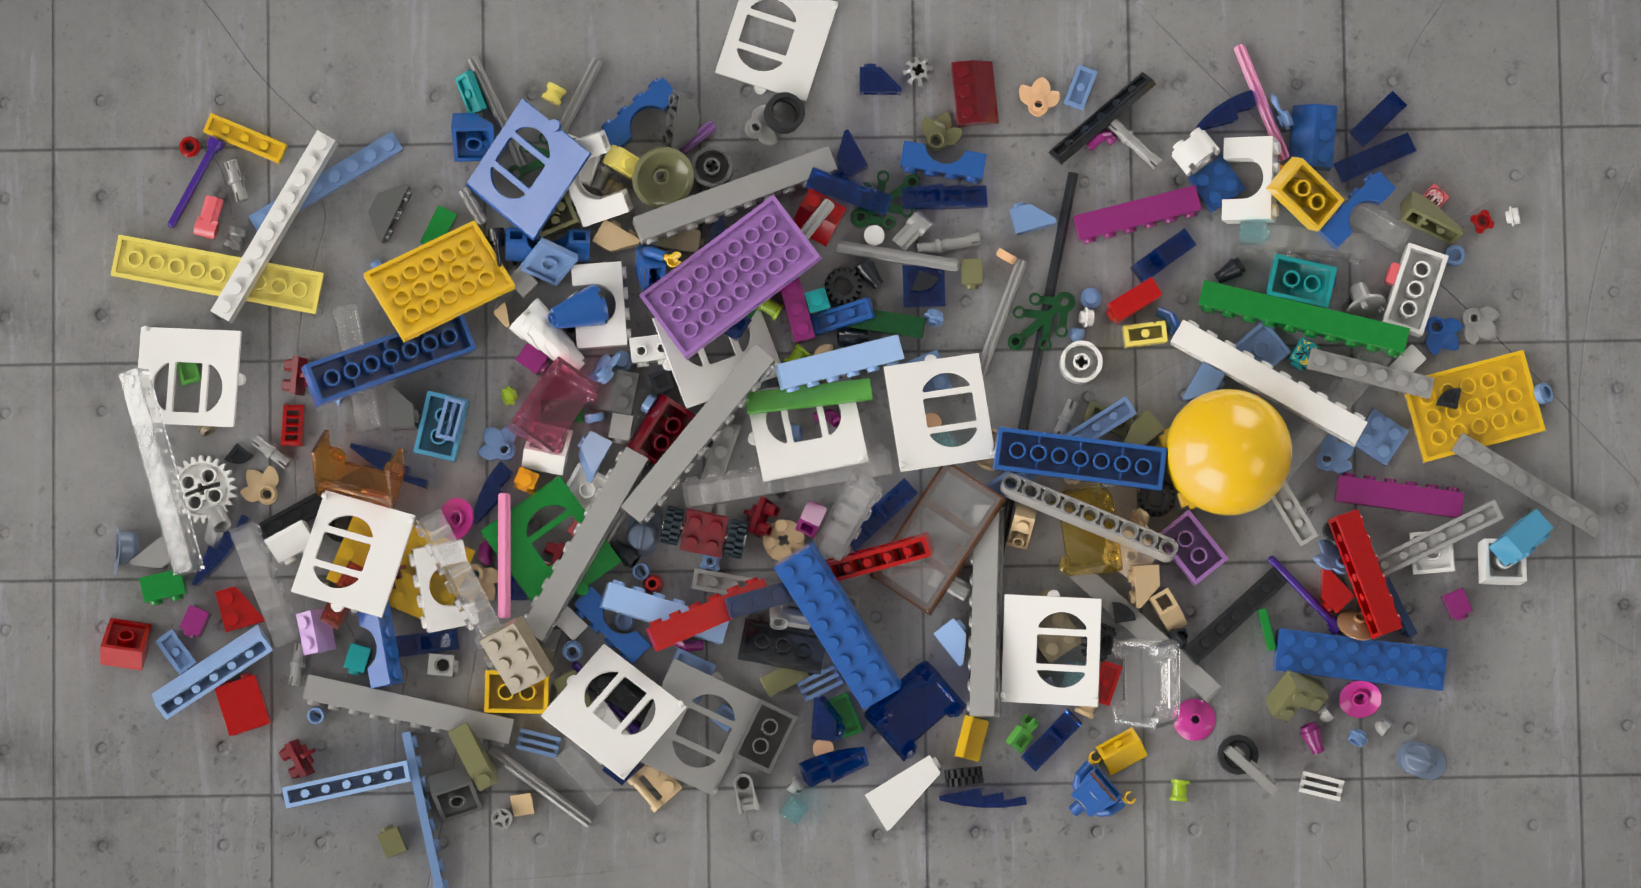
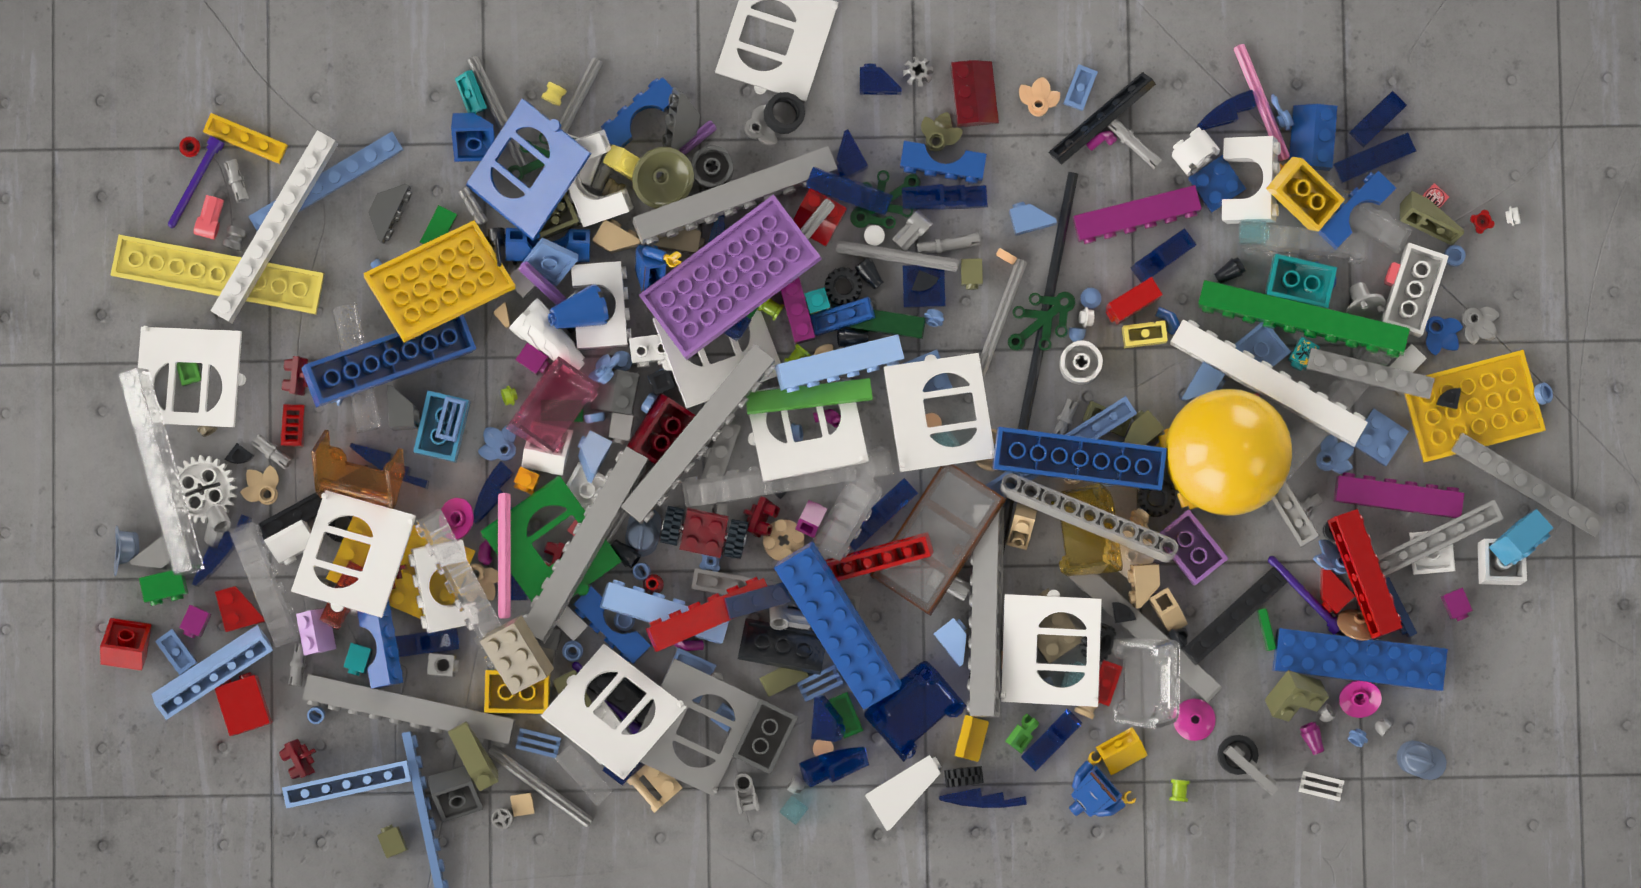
(541, 283): none -> medium lavender axle

